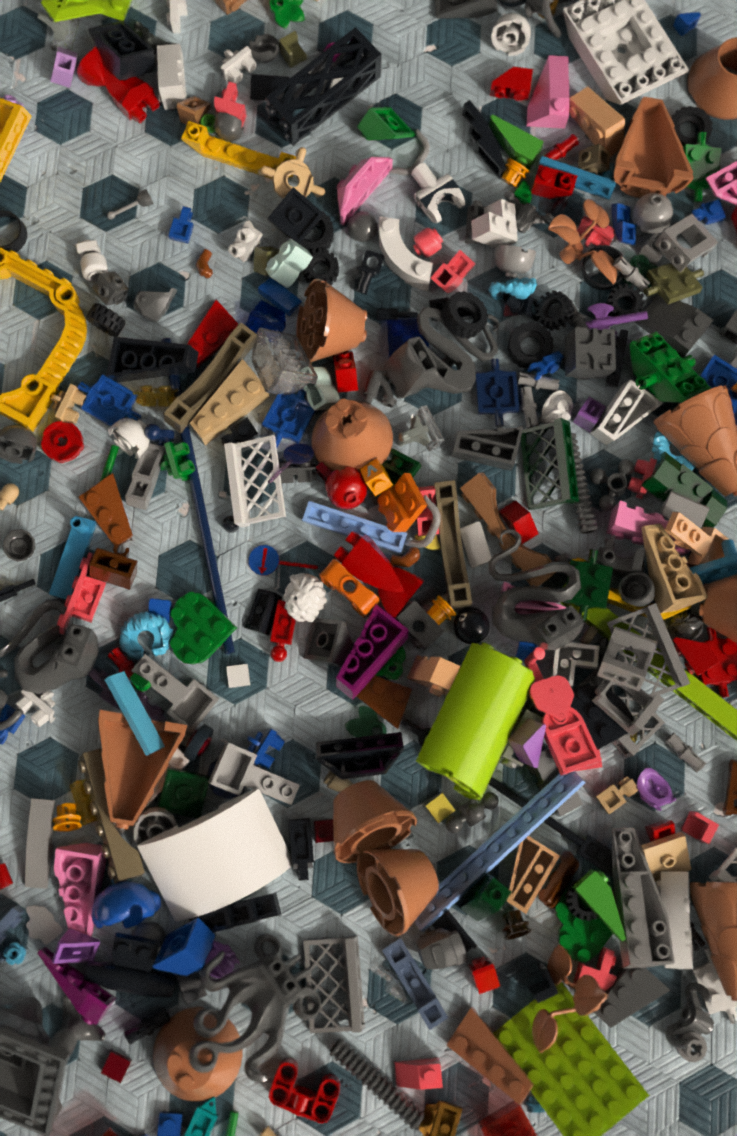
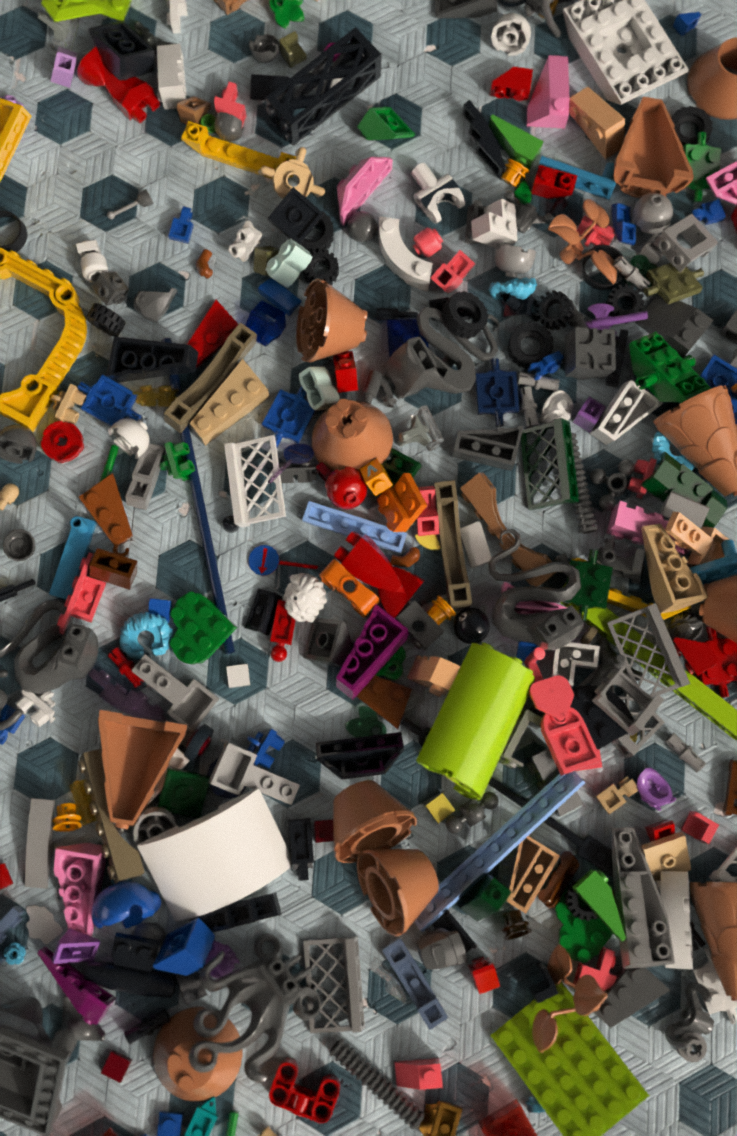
(134, 713): medium azure tile -> none
(140, 683): green tile -> none
(163, 436): dark blue plate -> none
(235, 63): white hips -> none
(241, 432): black plate -> none
(281, 362): clear windscreen -> none
(335, 783): dark tan cone -> none
(368, 273): black bracket -> none
(420, 159): light grey animal -> none
(433, 527): light grey animal -> none
(487, 1055): nougat wing -> none
(520, 520): red slope -> none
(528, 742): slope -> none
(560, 149): red pin -> none
(594, 159): dark tan brick -> none
(622, 672): light grey panel -> none
(637, 589): dark grey hat -> none

